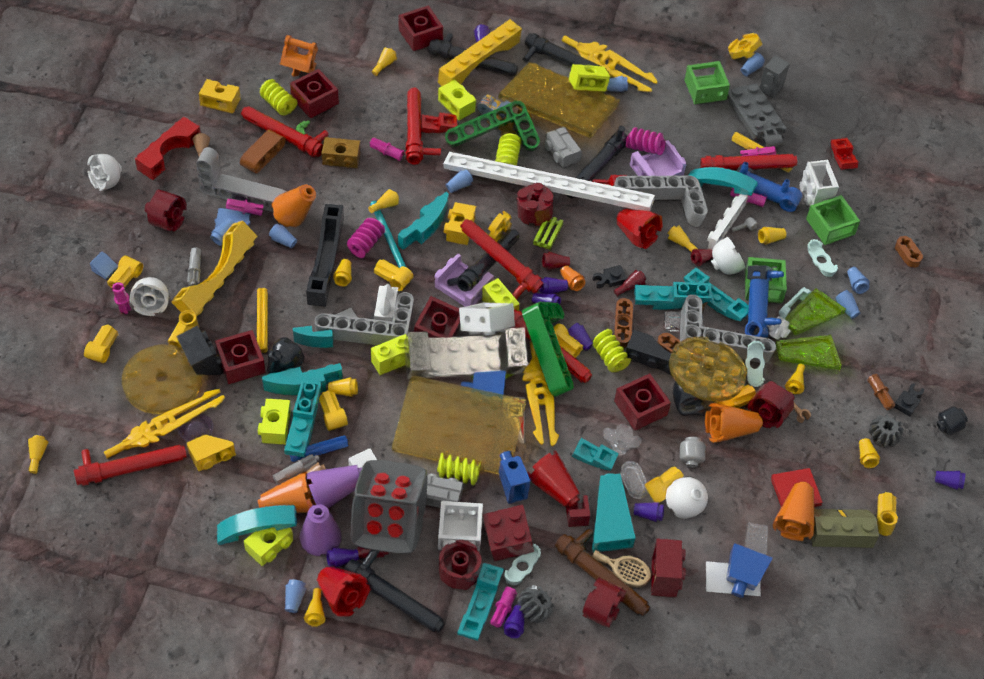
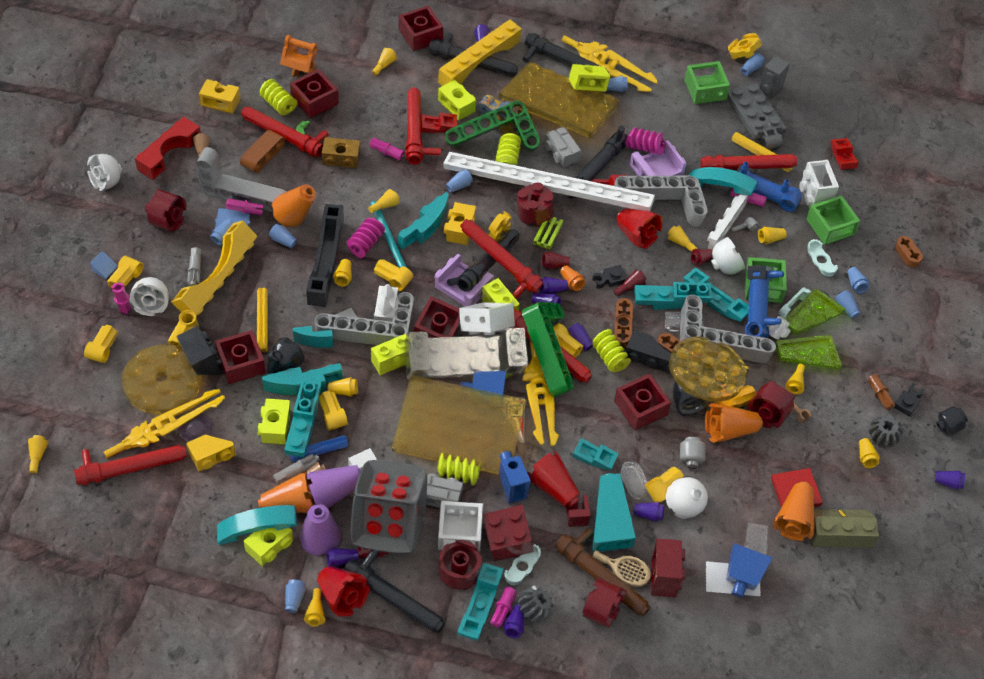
(621, 438): clear plate -> none
(755, 376): light aqua piece -> none
(759, 151): dark pink axle -> none
(886, 513): yellow piece -> none

